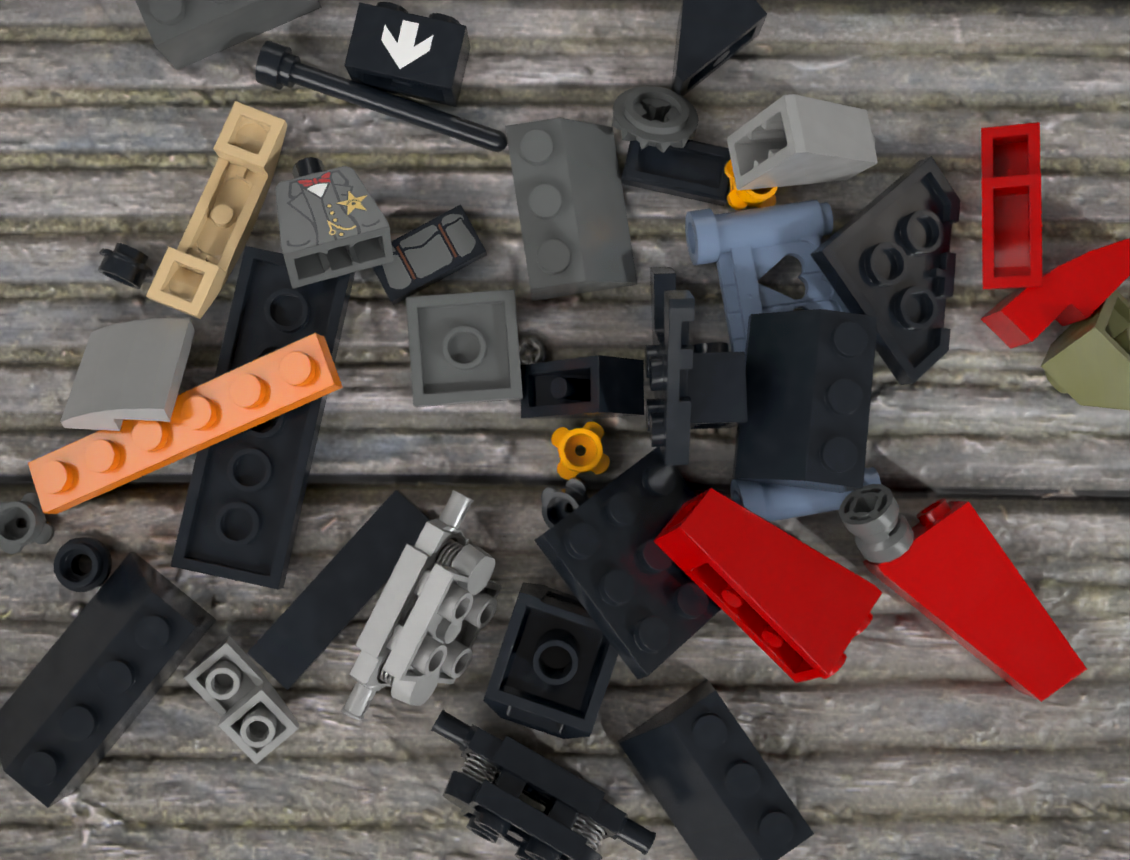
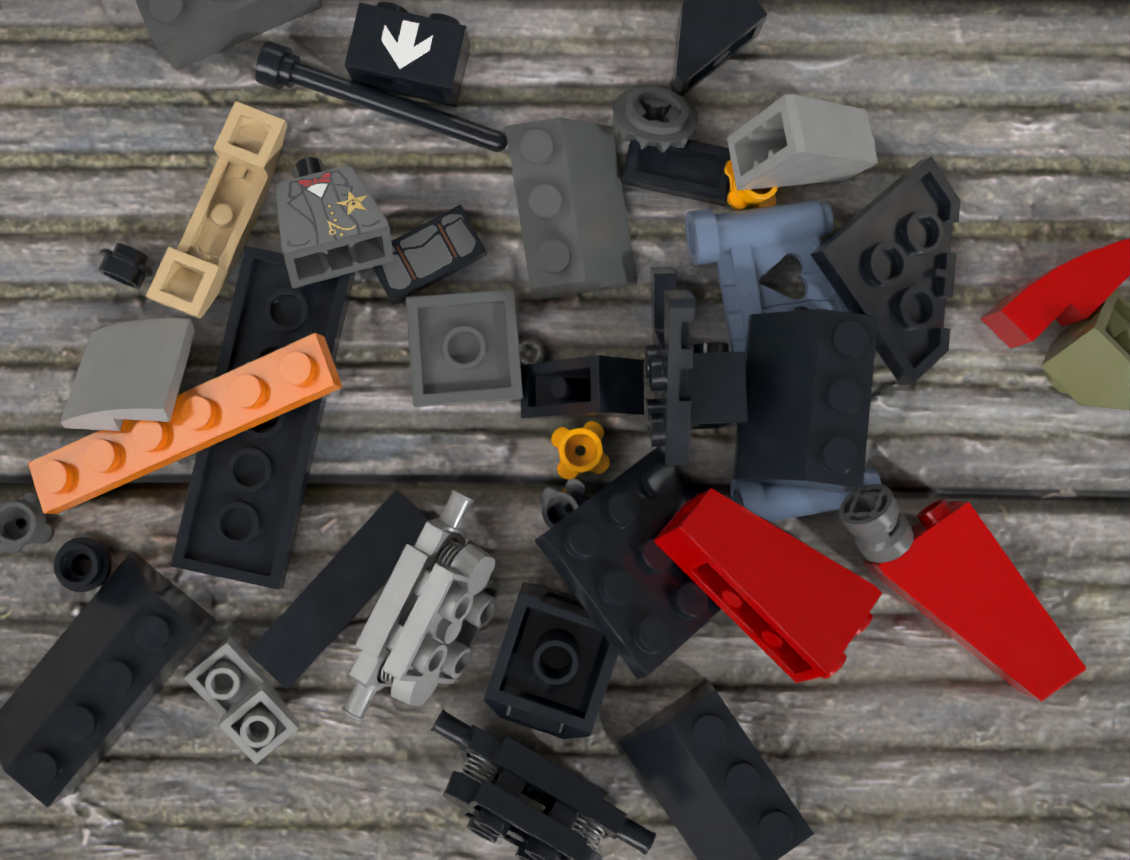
(1011, 206): red slope -> none

